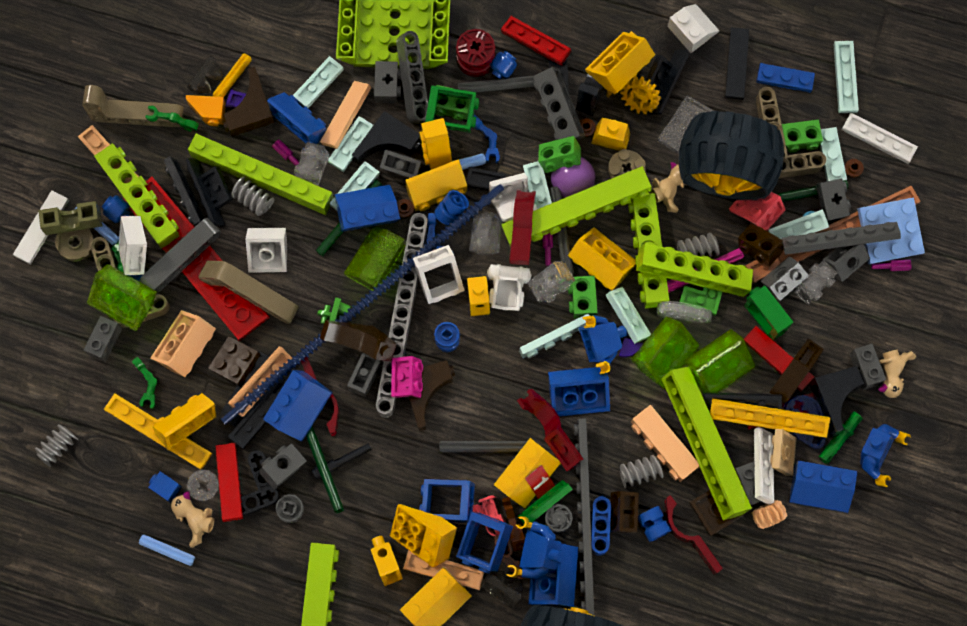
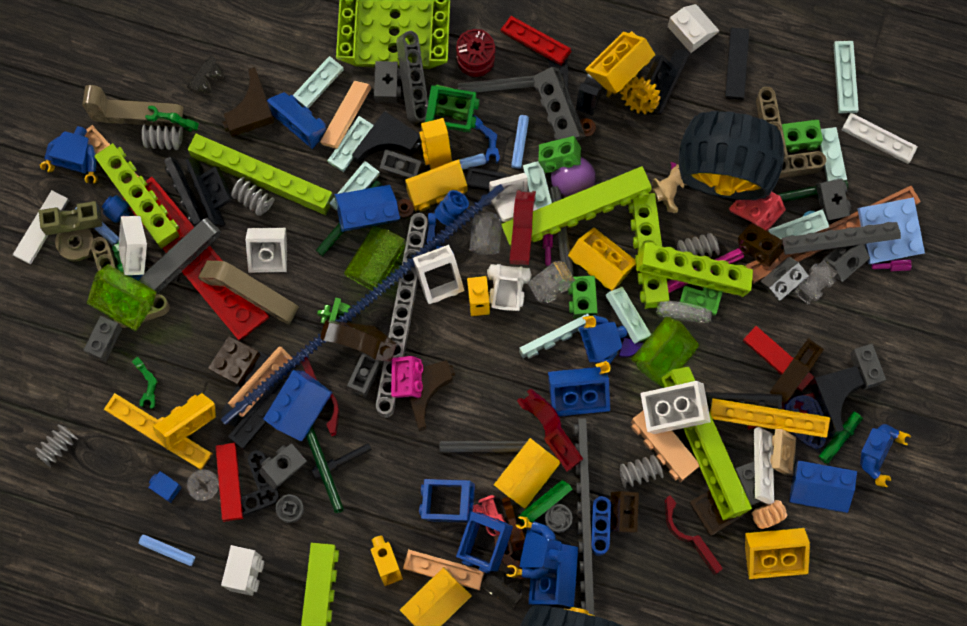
(73, 153): none -> blue torso
(162, 138): none -> light grey piece
(183, 343): light nougat slope -> none
(197, 519): tan animal -> none
(208, 108): light orange slope -> none
(232, 76): yellow axle -> none
(234, 99): dark purple tile -> none
(242, 570): none -> white brick
(284, 151): magenta axle -> none
(312, 163): clear brick -> none
(423, 534): yellow slope -> none
(447, 336): blue wheel -> none
(503, 65): blue head -> none
(520, 141): none -> light blue axle
(539, 481): red sticker -> none
(611, 134): yellow torso -> none
(624, 157): dark tan plate -> none
(654, 524): blue wheel -> none
(675, 129): clear tile -> none
(675, 407): none -> white brick
(720, 362): clear neon green slope -> none
(768, 312): green window -> none
(777, 553): none -> yellow slope
(785, 77): blue plate -> none
(853, 173): reddish brown plate -> none
(893, 366): tan animal -> none

